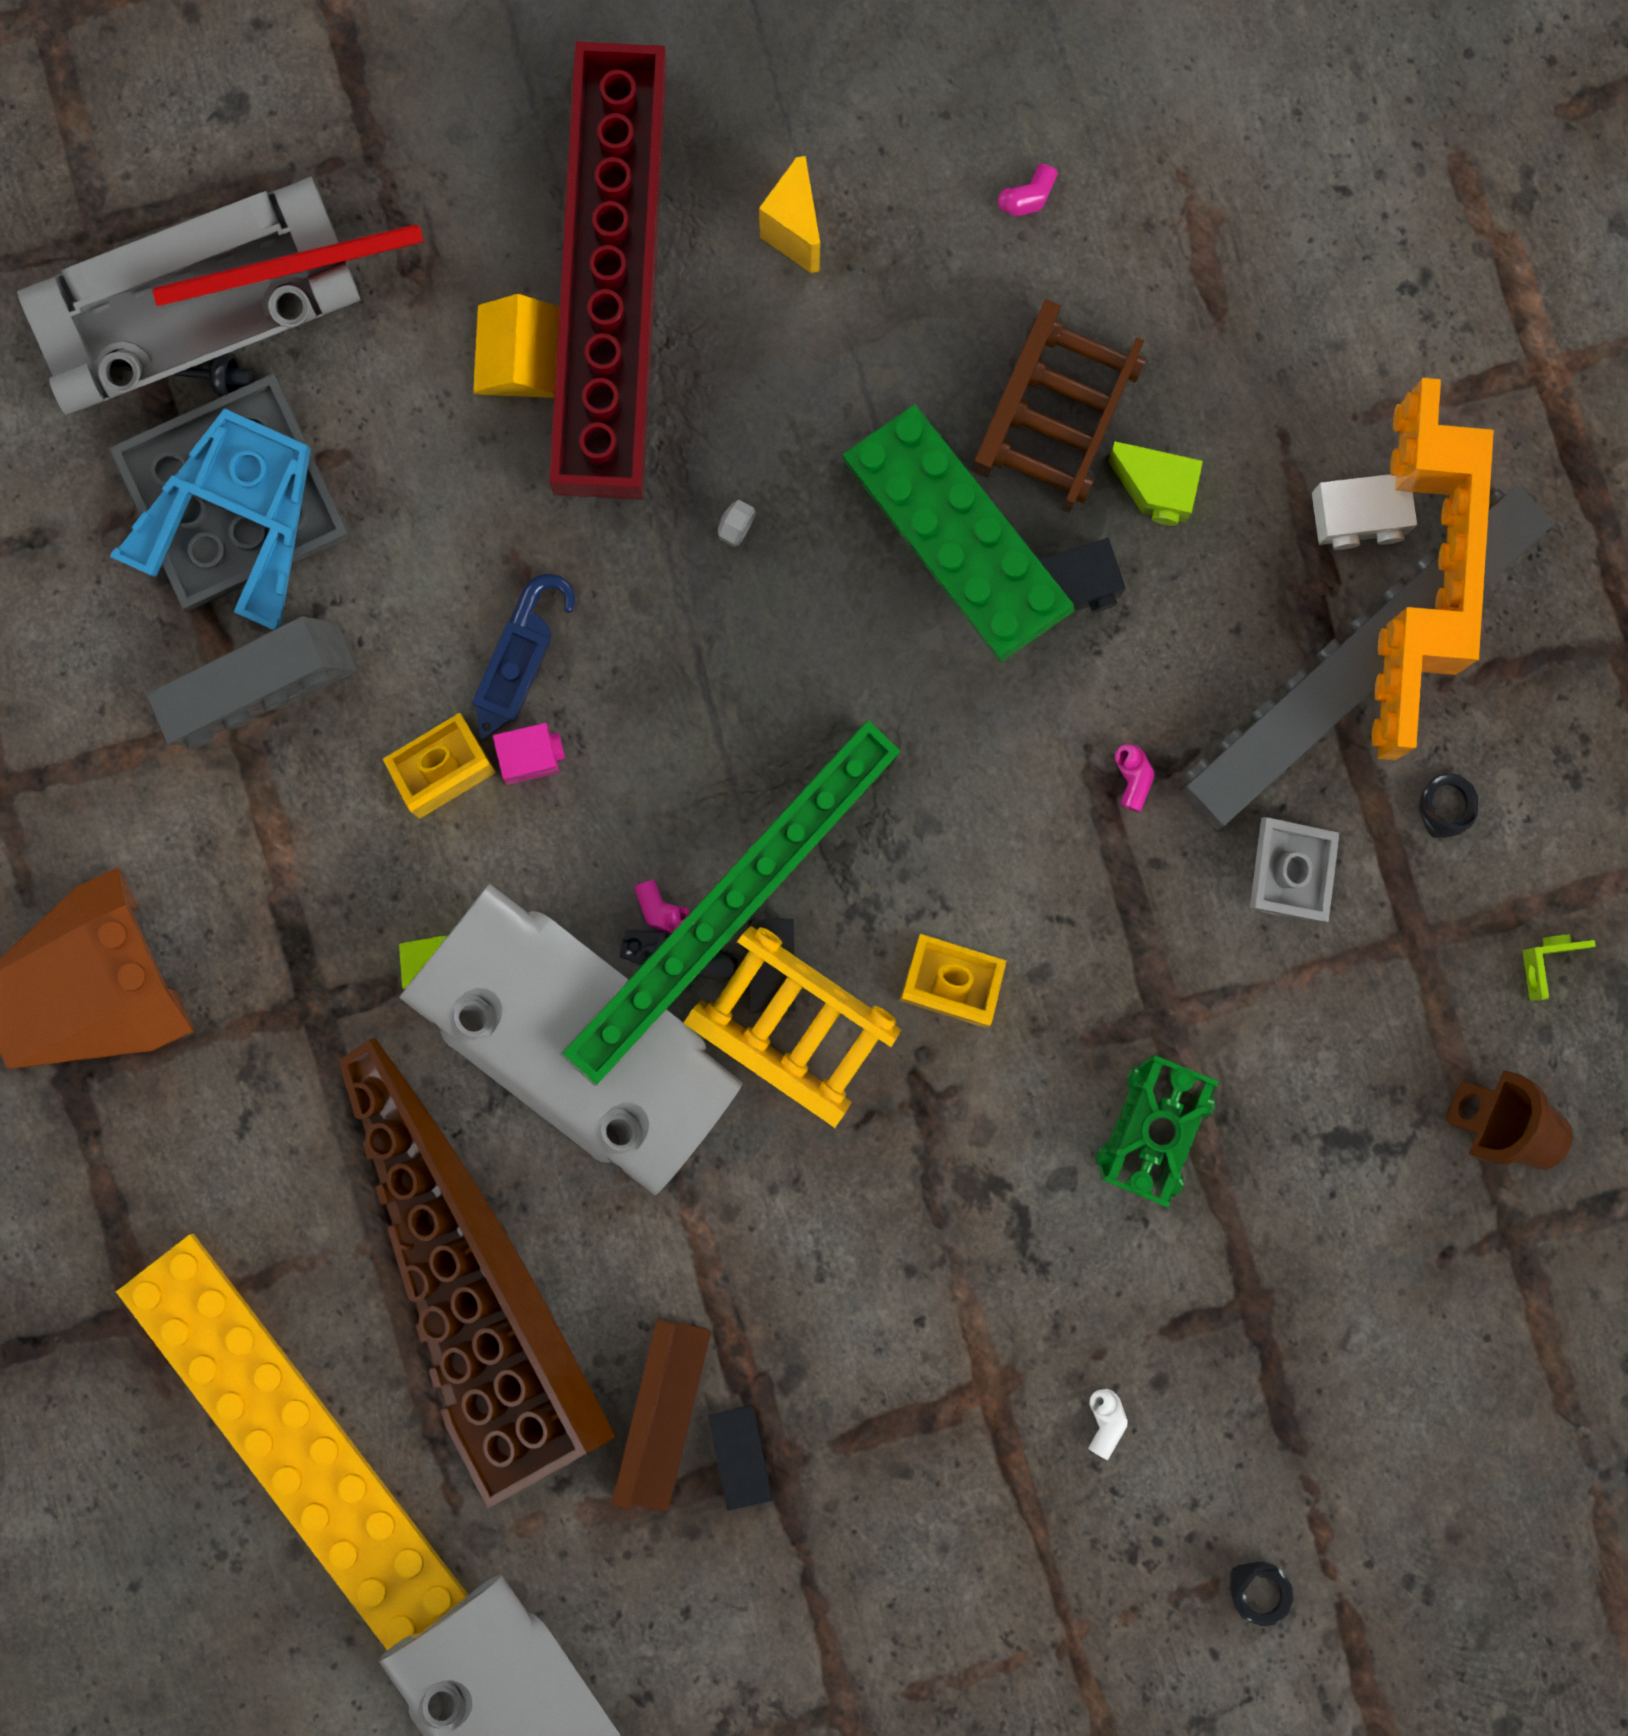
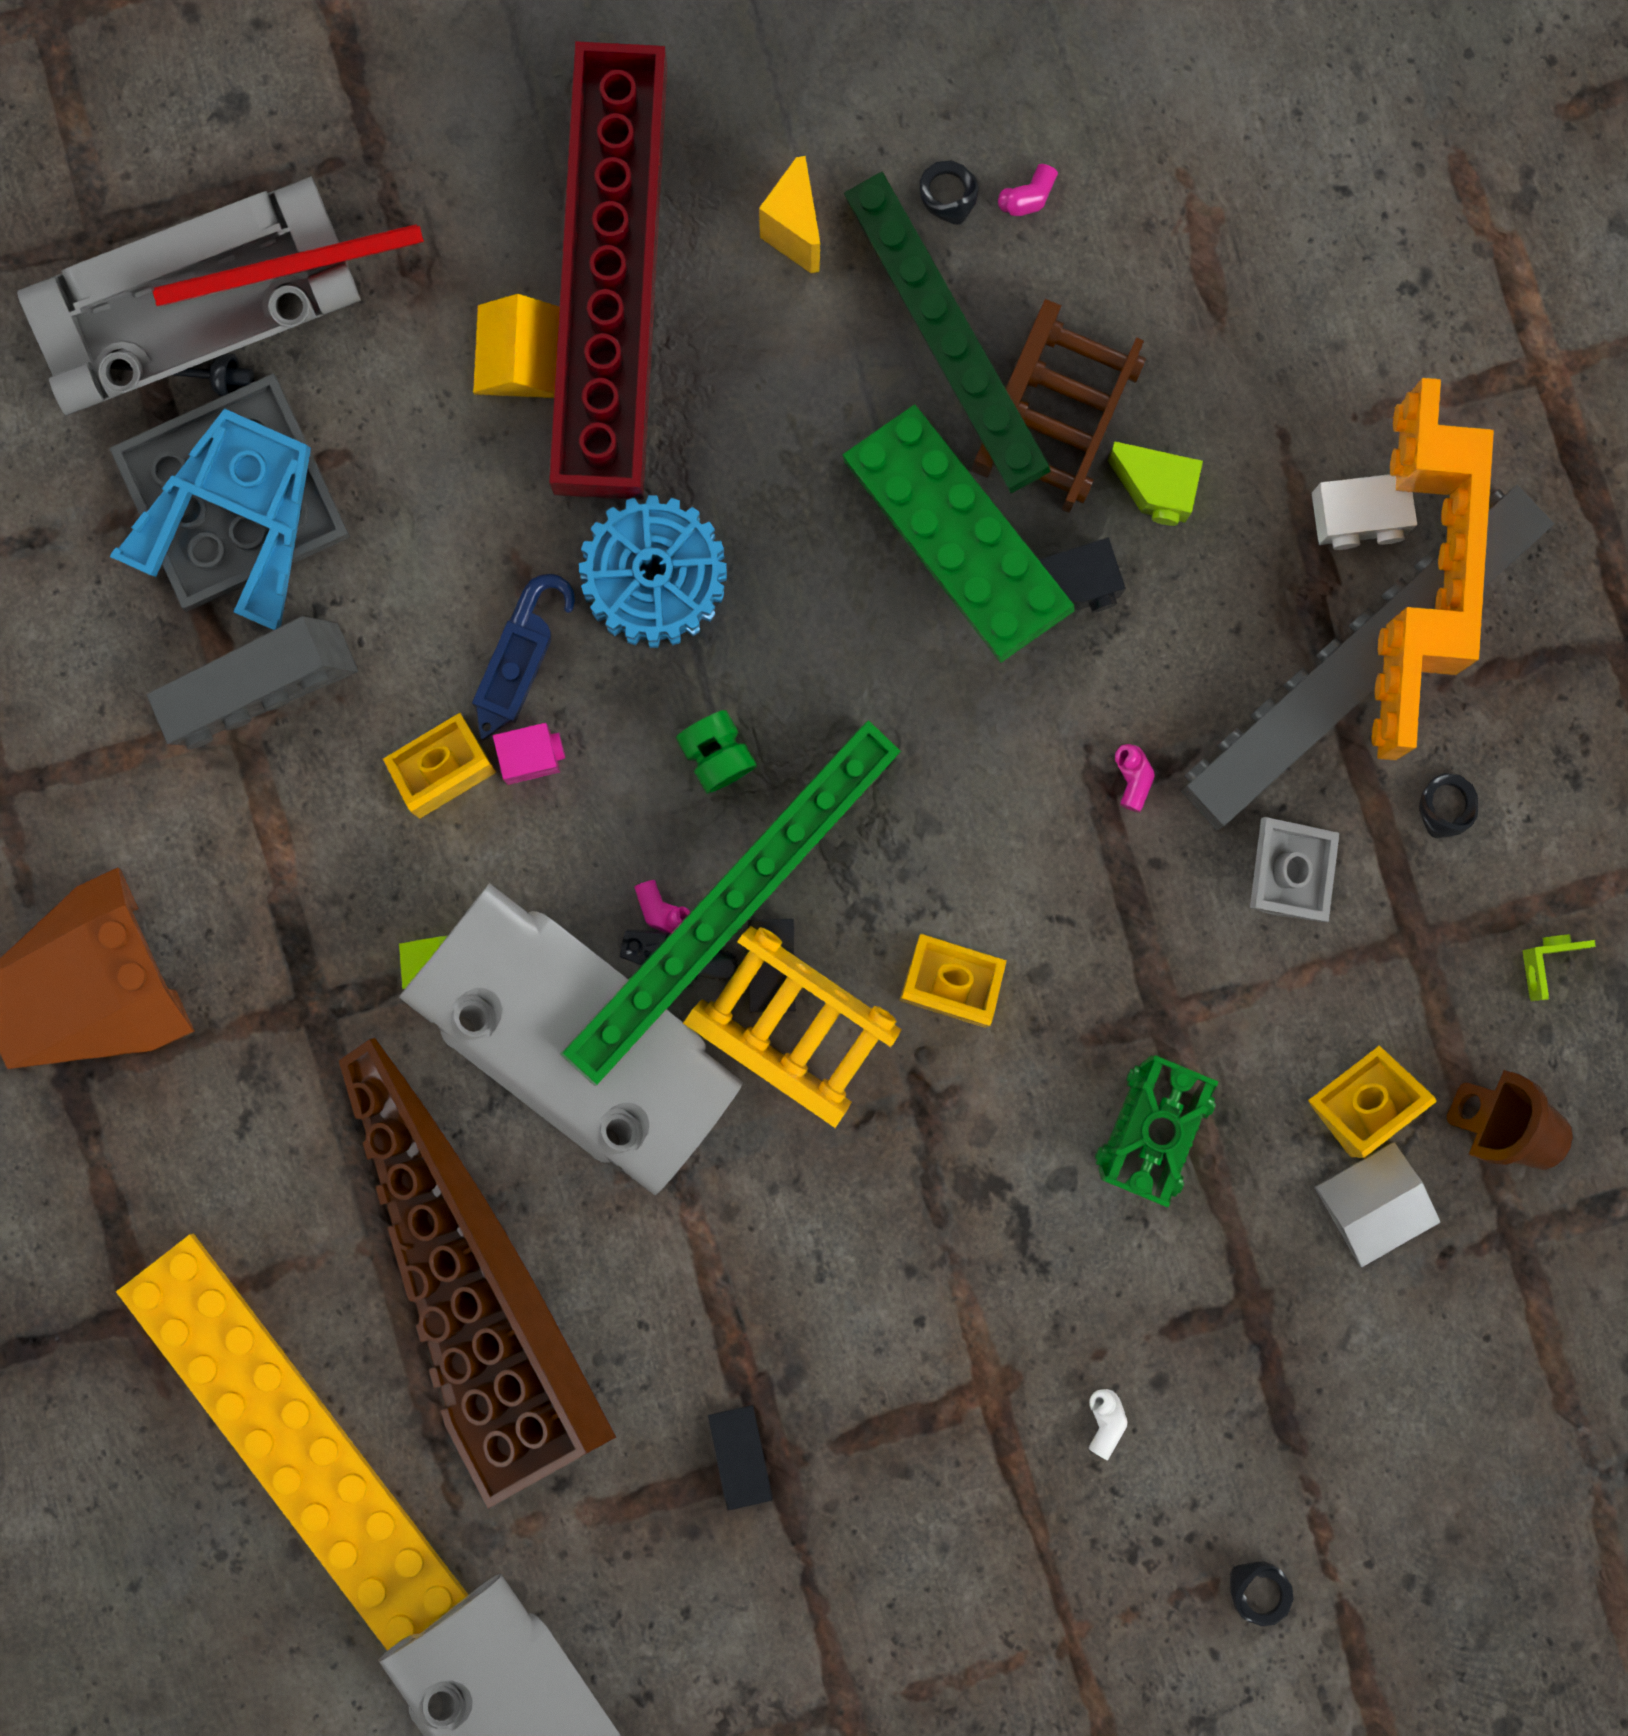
(635, 542): none -> dark azure piece
(661, 1415): reddish brown panel -> none
(722, 766): none -> green wheel
(736, 523): light grey tile -> none
(947, 333): none -> dark green plate
(956, 211): none -> black piece
(1370, 1103): none -> yellow slope
(1378, 1204): none -> light grey slope

